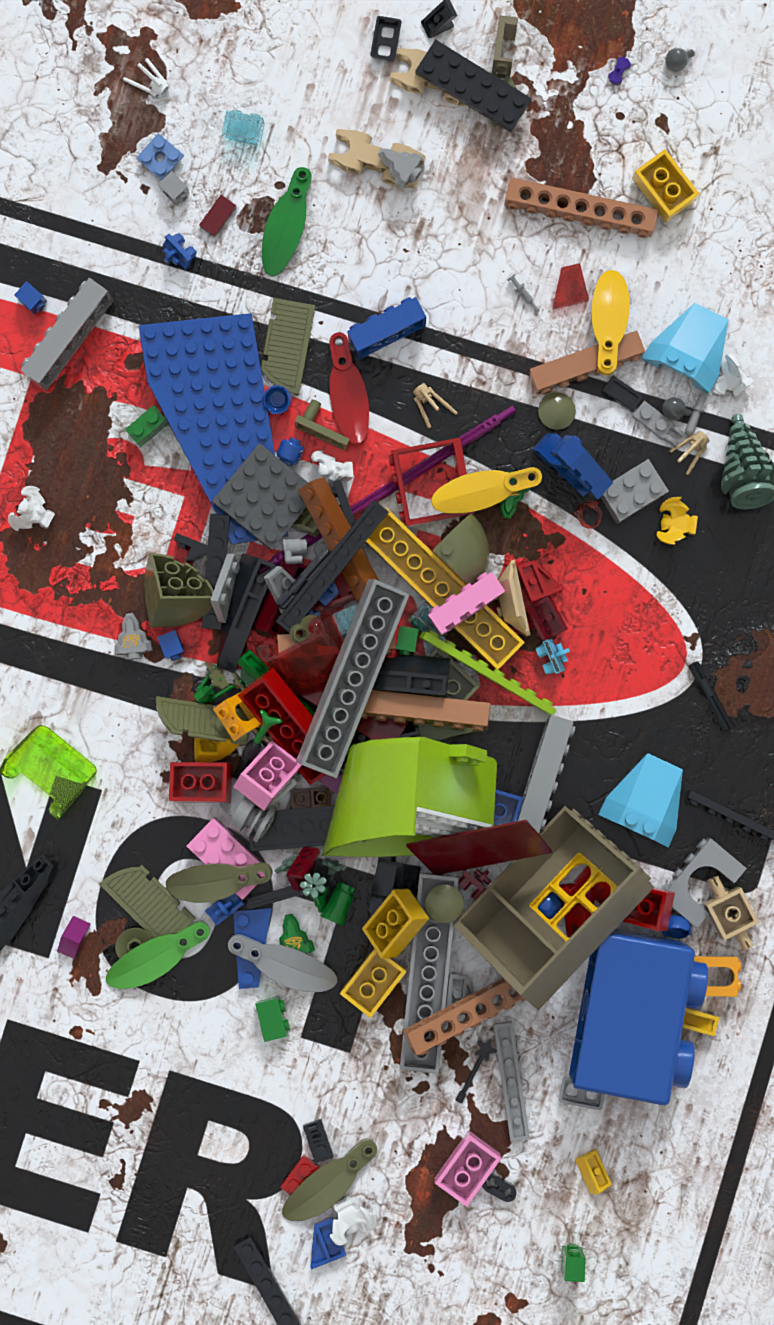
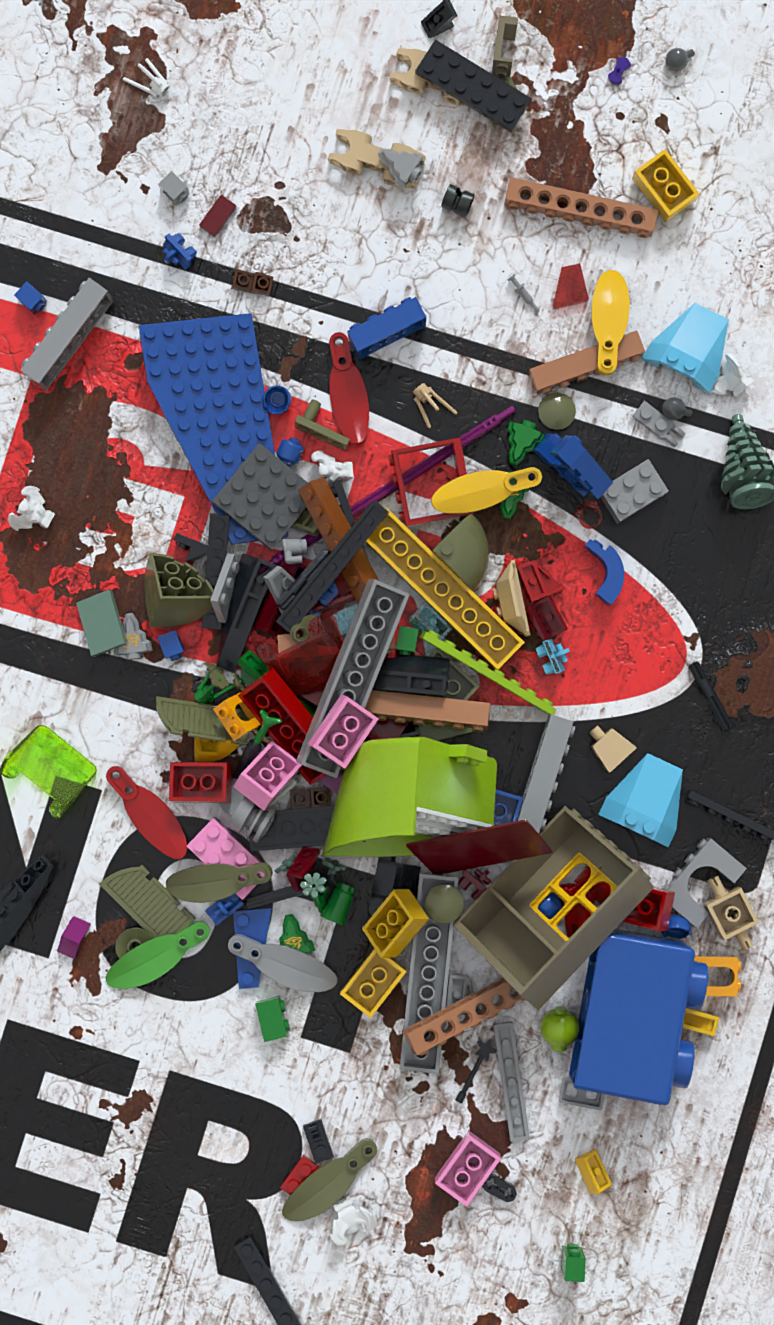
(101, 623): none -> sand green tile
(147, 426): green brick -> none
(150, 815): none -> red plant
(158, 146): medium blue piece -> none
(243, 127): clear light blue brick -> none
(252, 282): none -> reddish brown slope
(285, 224): green plant -> none
(287, 343): olive piece -> none
(323, 1248): blue wing -> none
(343, 731): none -> bright pink brick
(378, 40): black piece -> none
(457, 200): none -> pearl dark grey wheel
(466, 603): bright pink wedge -> none
(522, 440): none -> green rock
(559, 1028): none -> lime brick
(610, 747): none -> tan torso
(613, 571): none -> blue arch
(622, 393): black tile -> none
(677, 522): yellow animal -> none
(697, 409): light grey piece -> none
(698, 442): tan plant -> none

